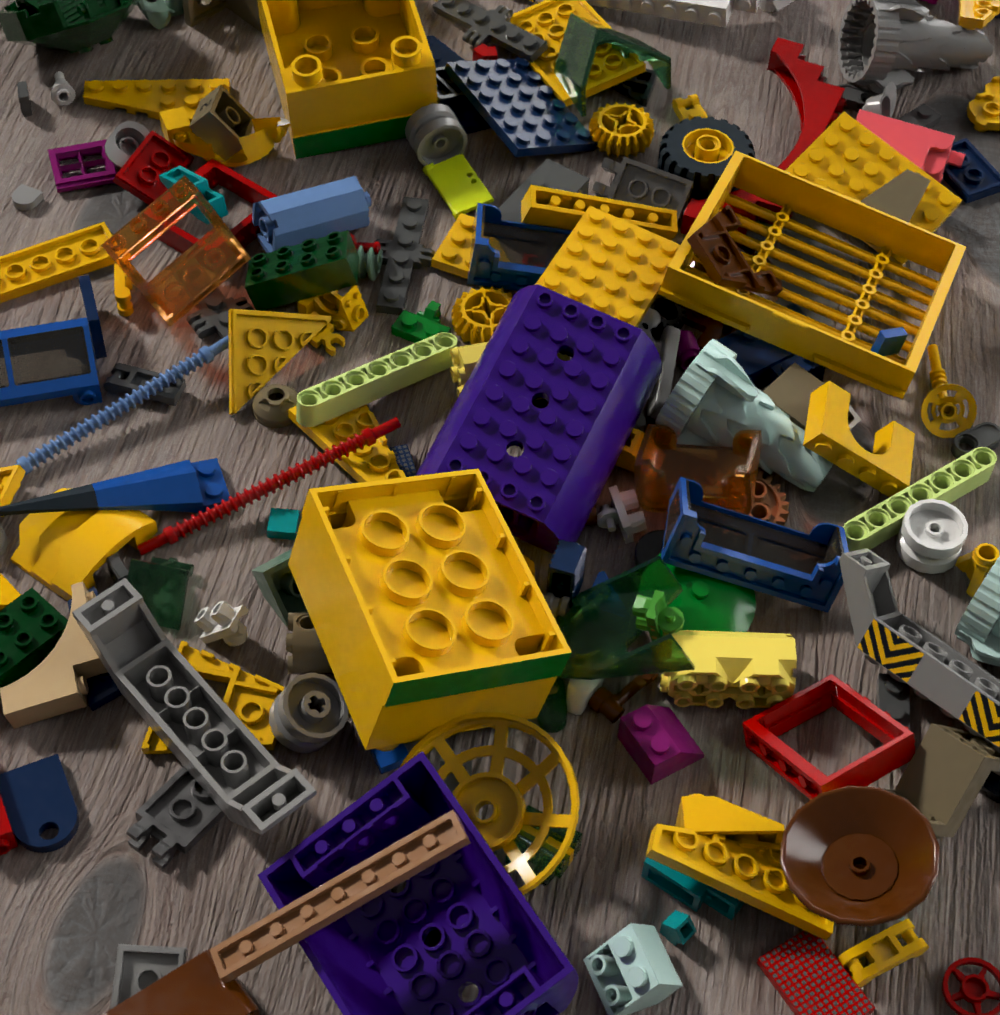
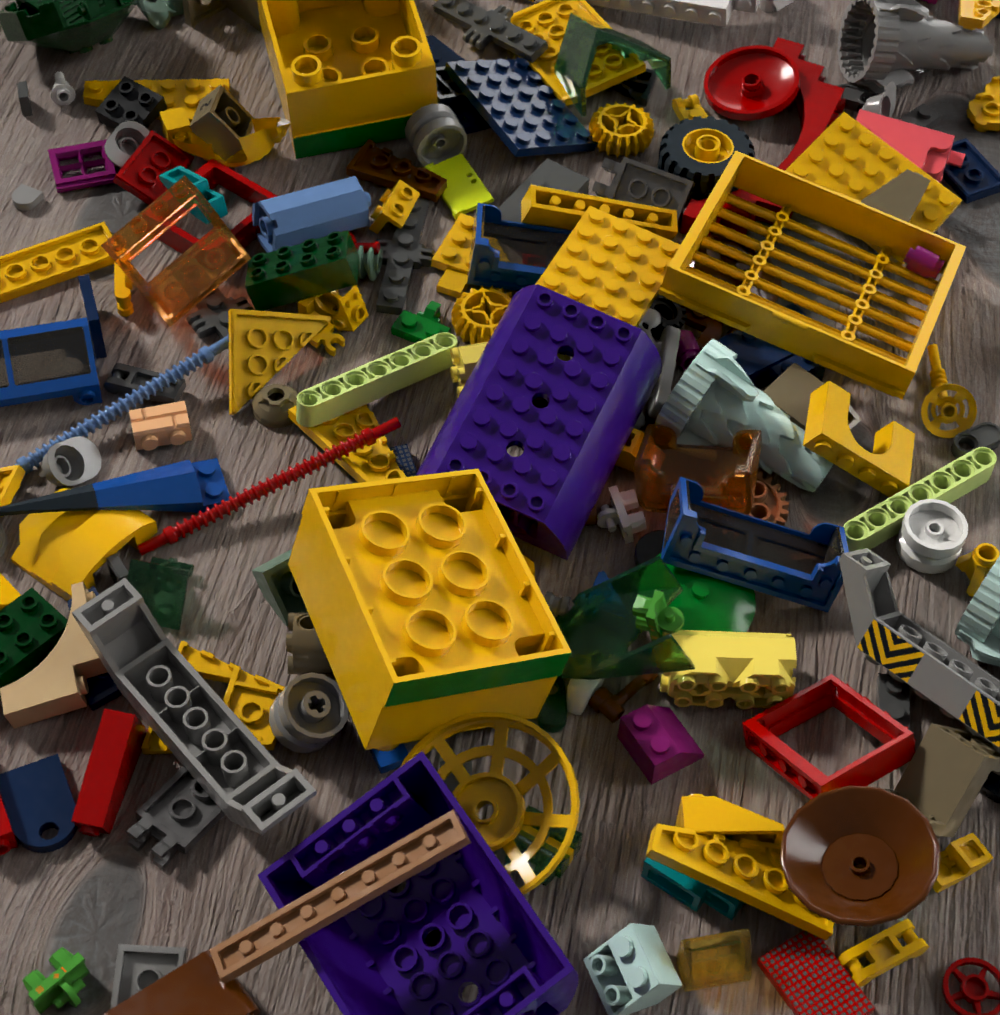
(60, 985): none -> bright green hips
(71, 462): none -> light grey piece
(108, 772): none -> red slope
(130, 103): none -> black brick
(160, 425): none -> light nougat brick
(222, 623): white hips -> none
(283, 523): teal tile -> none
(384, 169): none -> reddish brown wing
(395, 206): none -> yellow bracket
(453, 283): none -> yellow tile
(485, 52): red piece -> none
(566, 570): dark blue brick -> none
(673, 924): teal piece -> none
(715, 959): none -> clear yellow tile
(725, 261): reddish brown wing -> none
(751, 82): none -> red dish
(889, 341): tile -> none
(923, 262): none -> magenta brick
(960, 860): none -> yellow slope

